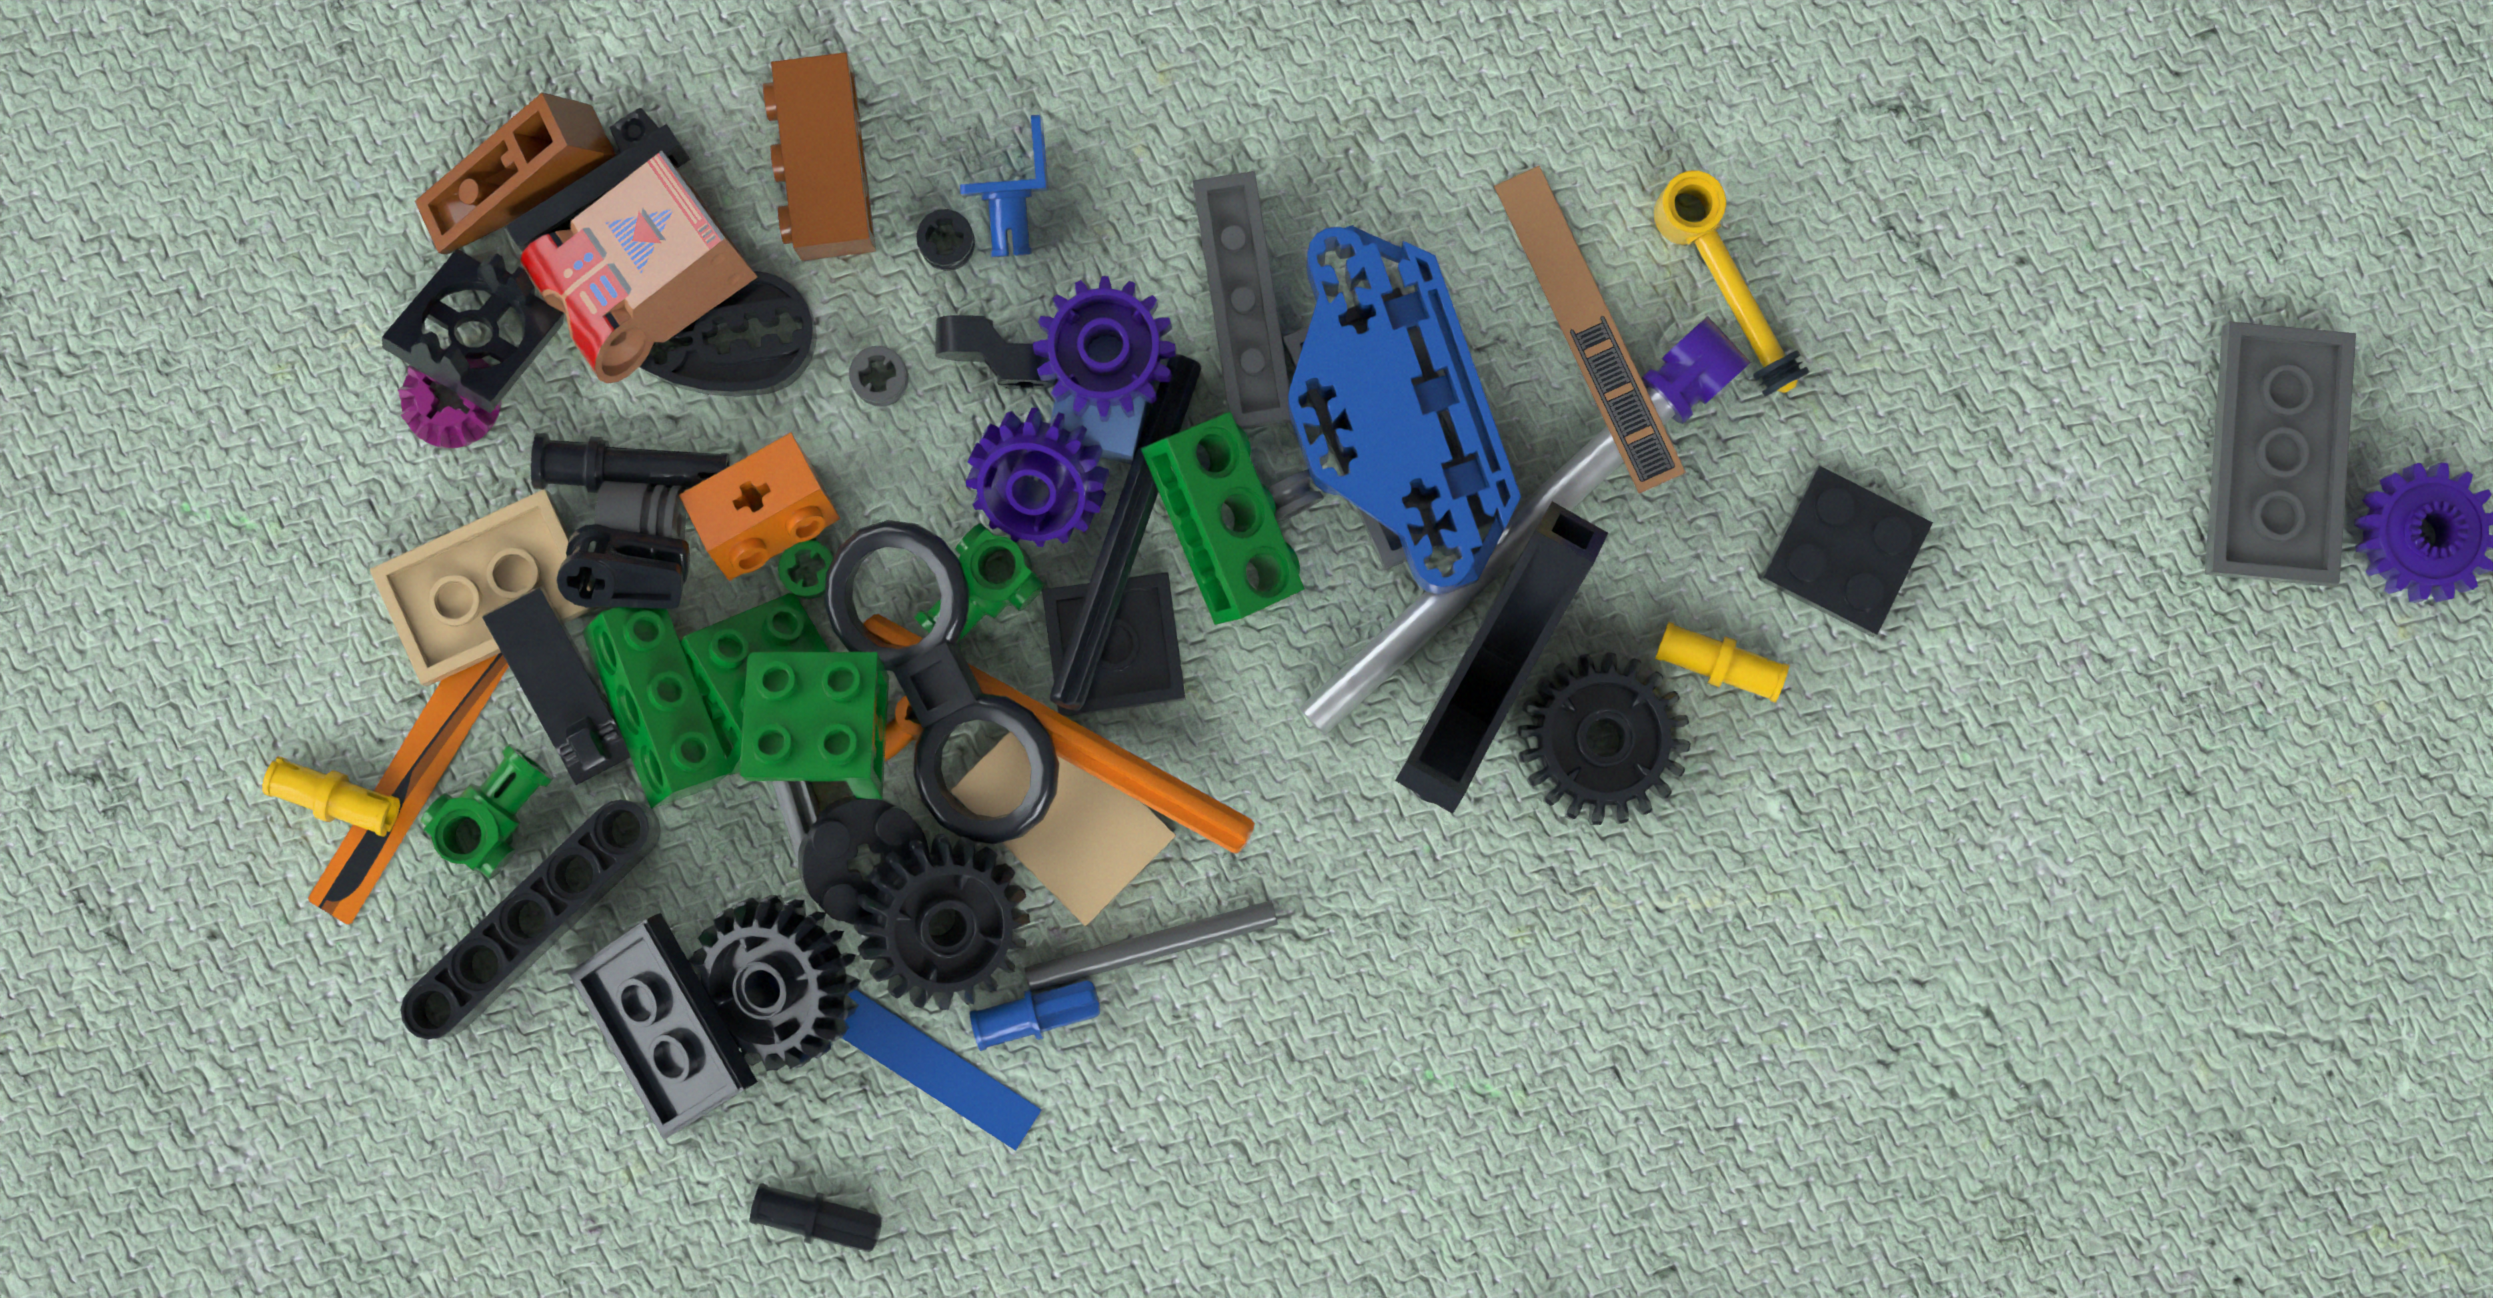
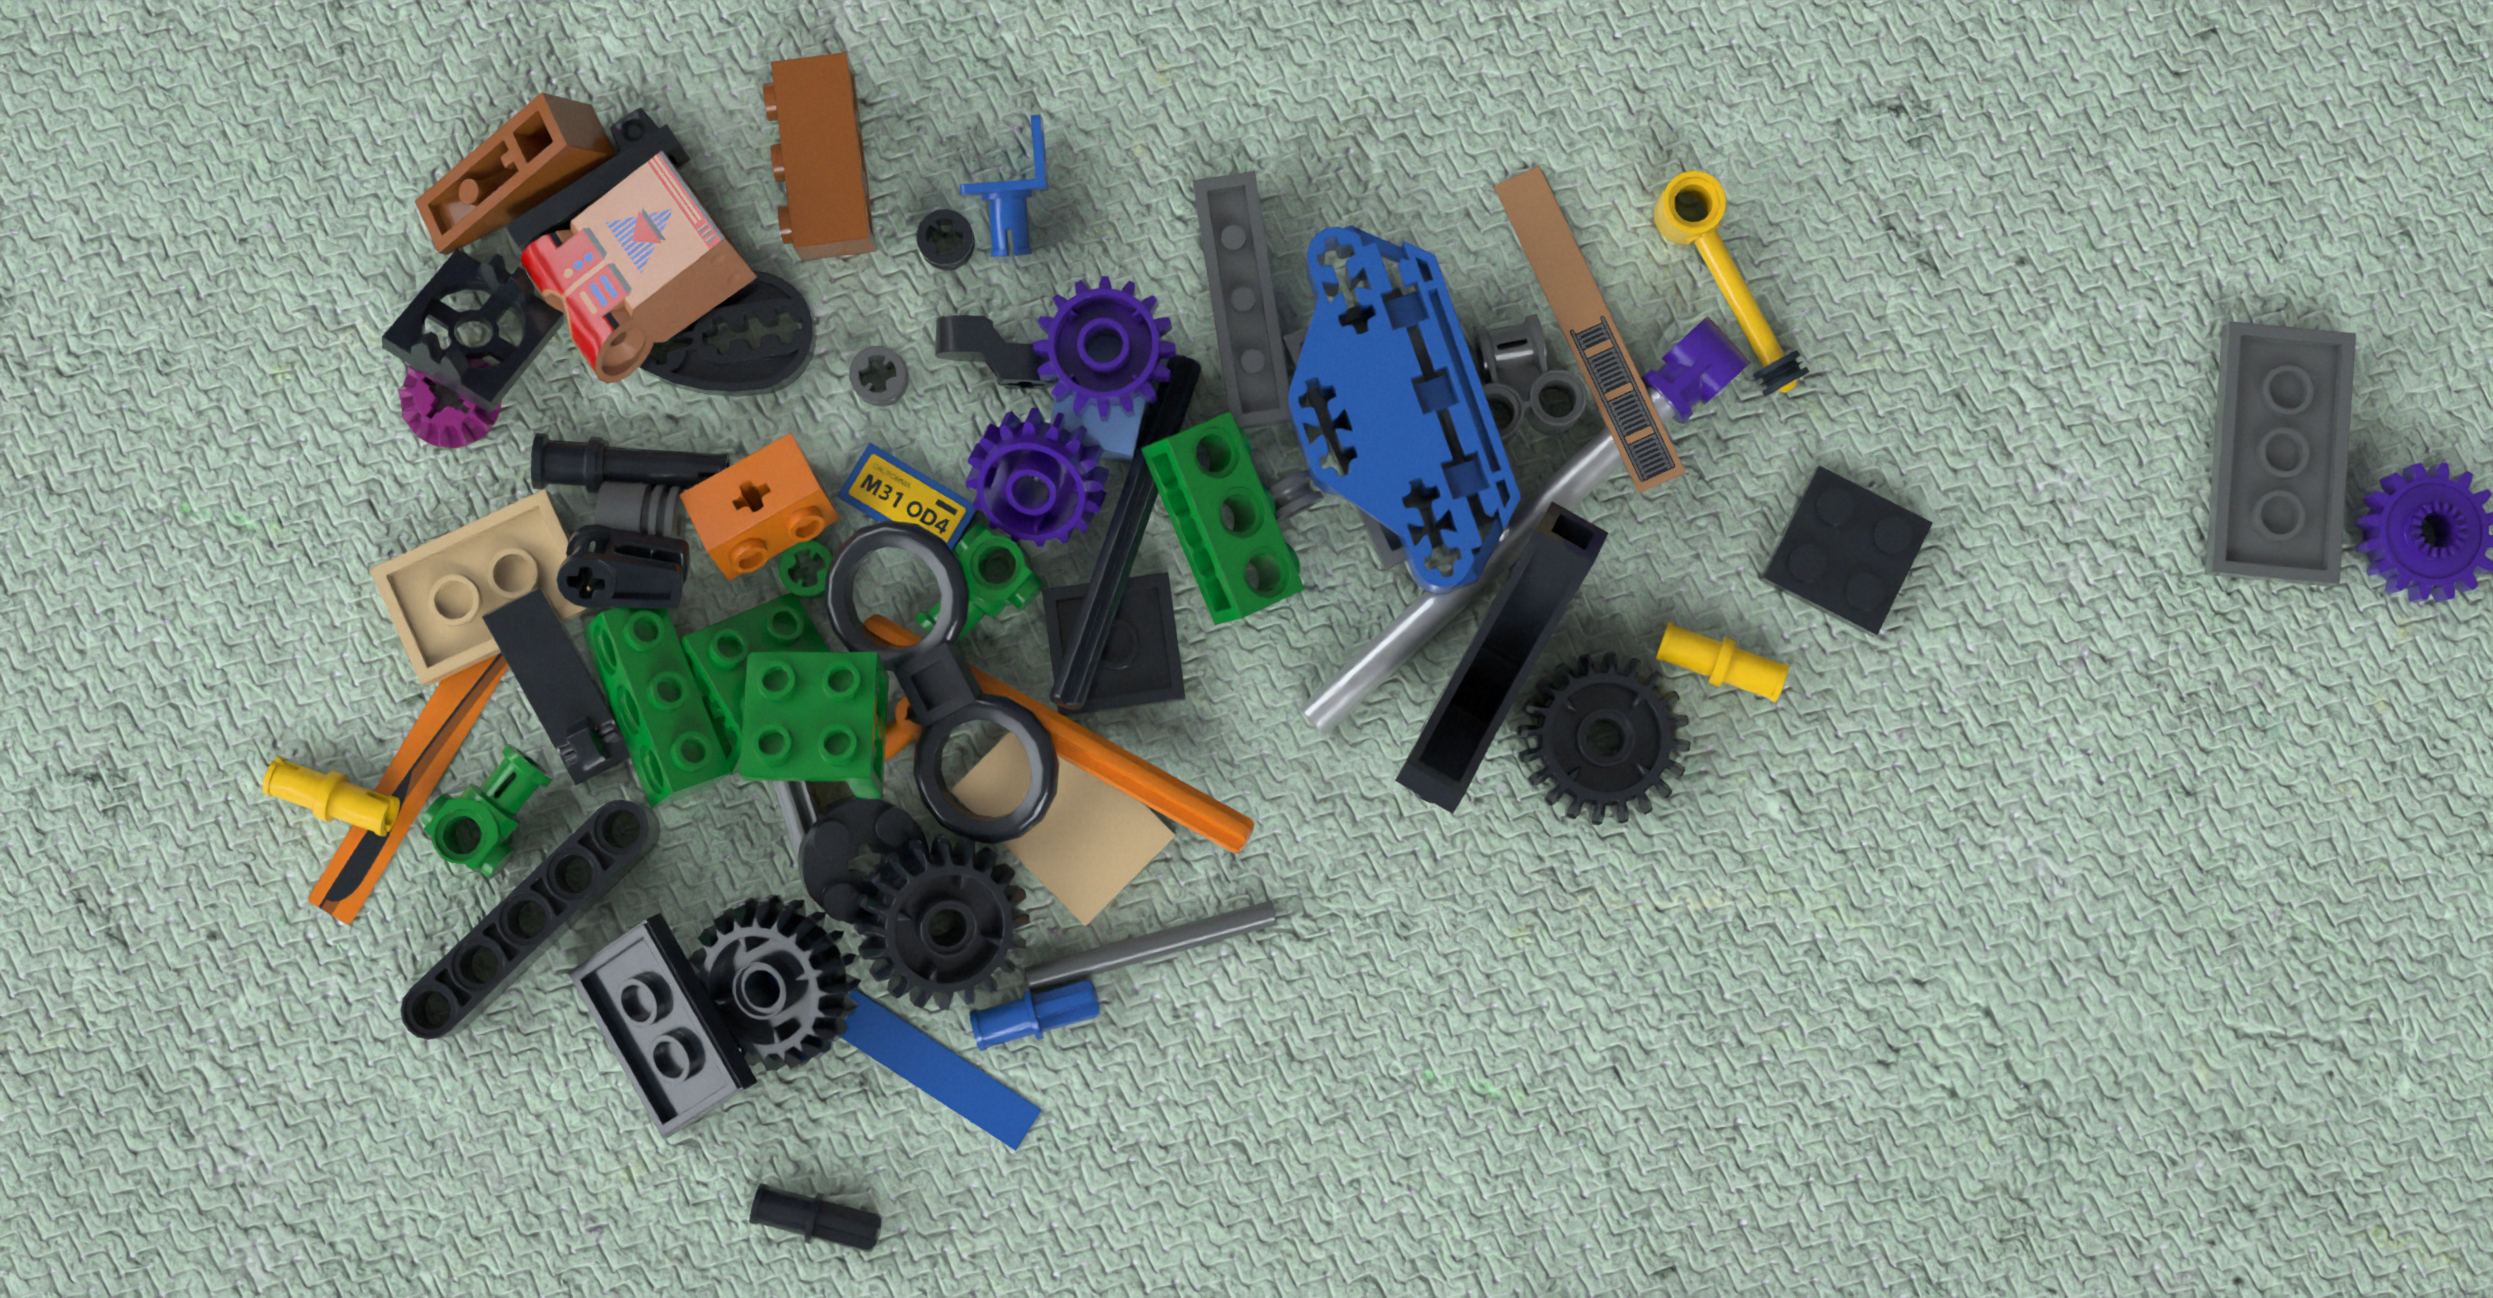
(897, 492): none -> tile
(1516, 372): none -> dark grey piece

